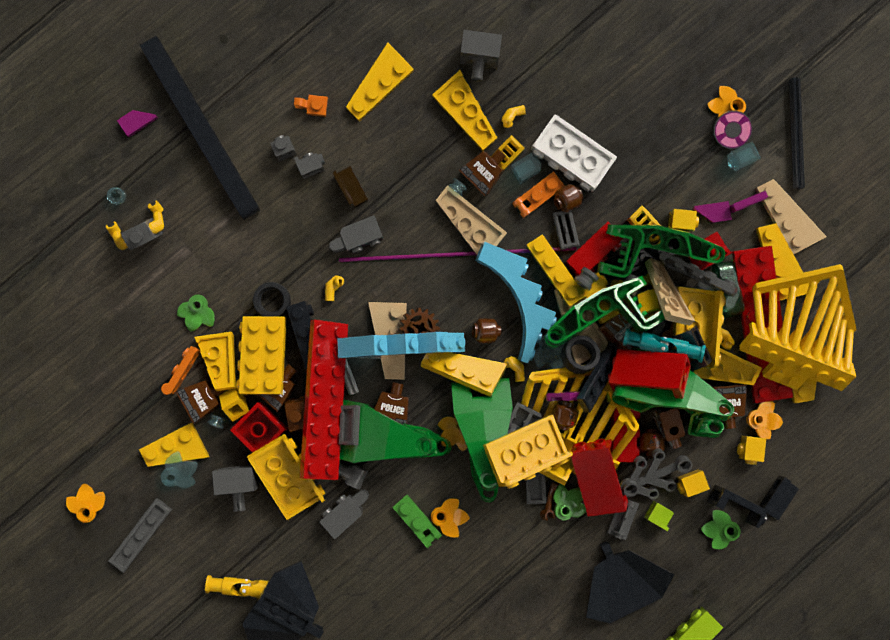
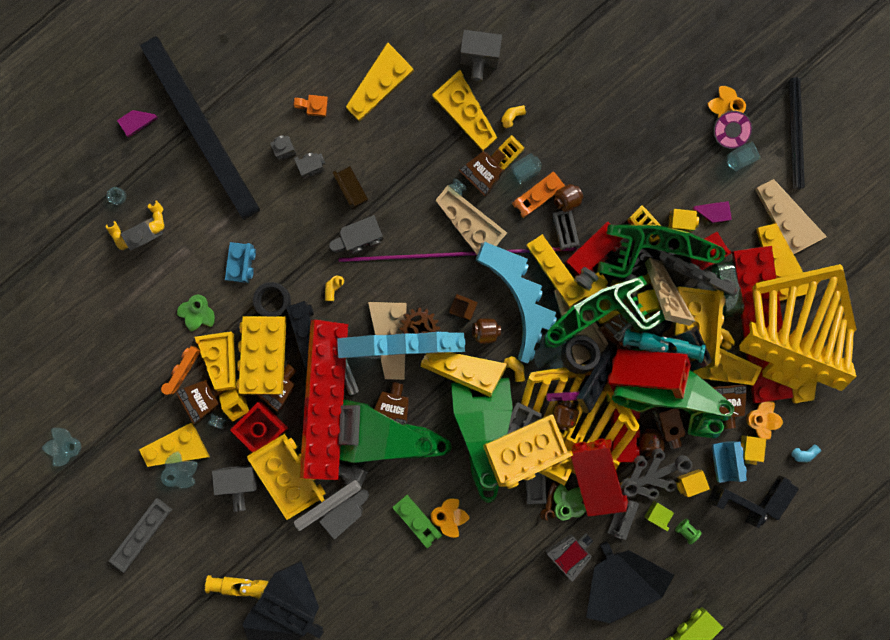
(60, 448): none -> clear light blue plate
(85, 500): light orange plate -> none
(239, 262): none -> dark azure bracket
(295, 414): reddish brown torso -> none
(327, 505): none -> light grey axle
(452, 432): light orange plate -> none
(463, 307): none -> reddish brown panel
(571, 554): none -> torso
(573, 153): white bracket -> none
(688, 531): none -> bright green bush
(718, 529): bright green plate -> none
(729, 461): none -> dark azure bracket
(748, 202): magenta tile -> none
(805, 456): none -> medium azure arm

